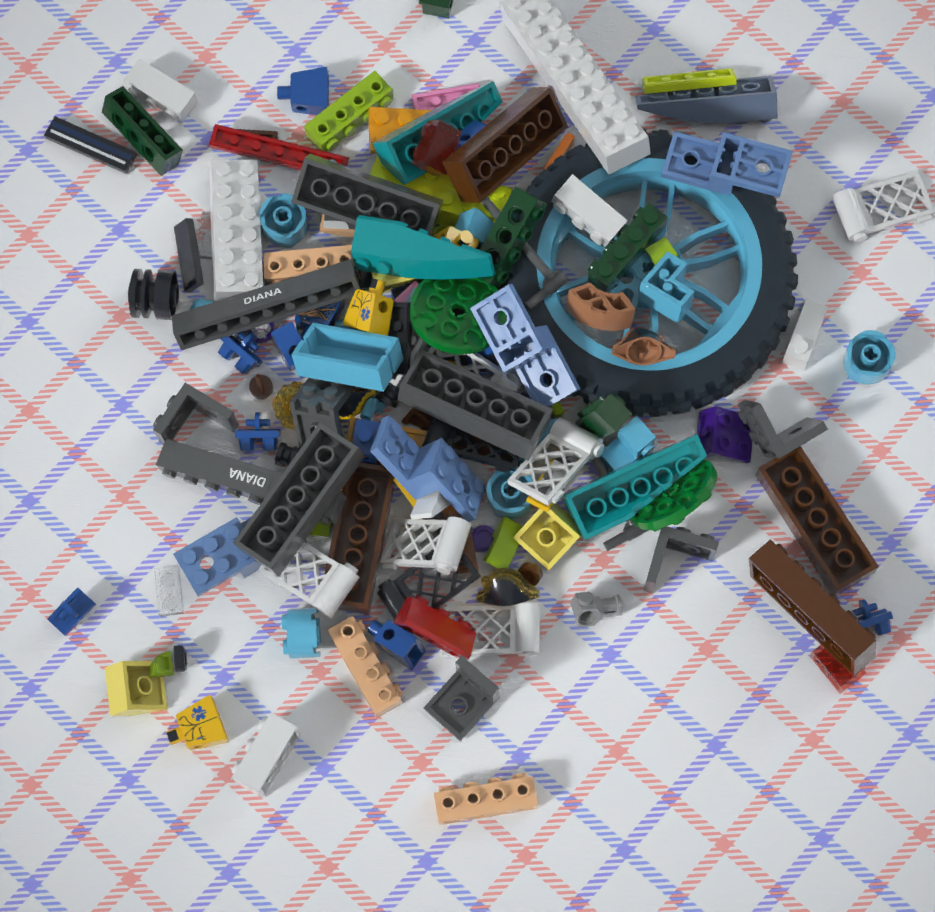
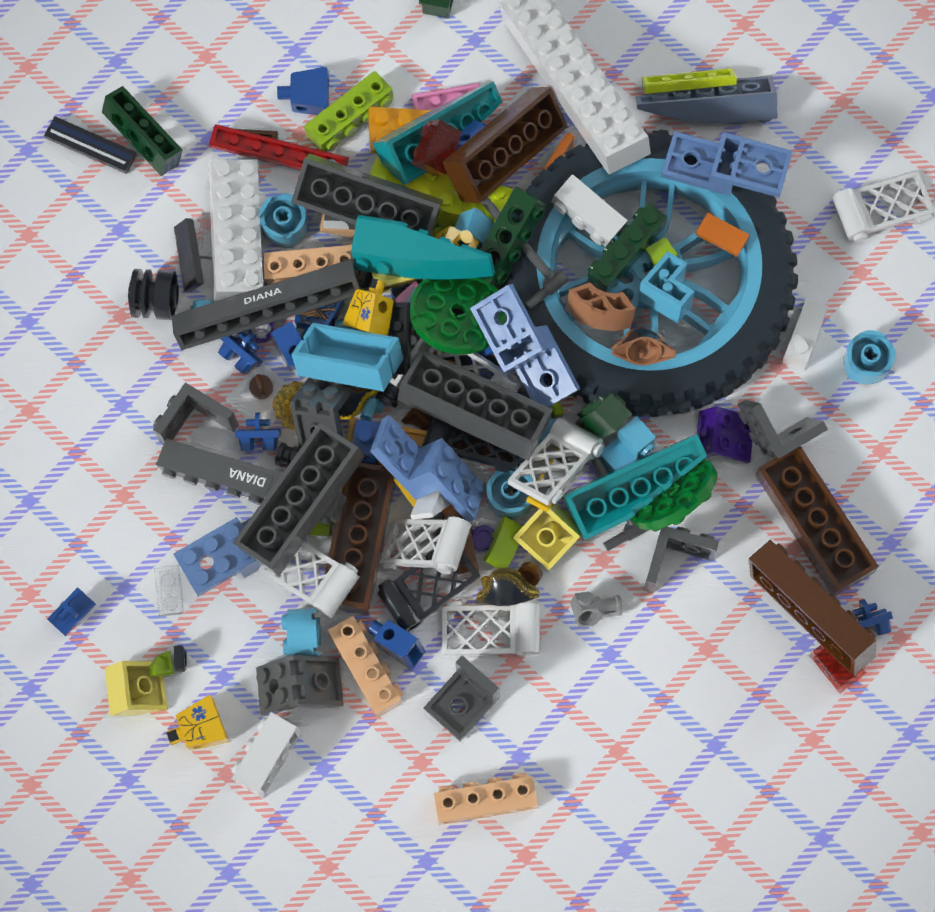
(160, 91): white brick -> none
(299, 684): none -> dark grey bracket
(436, 627): red slope -> none
(722, 234): none -> orange tile

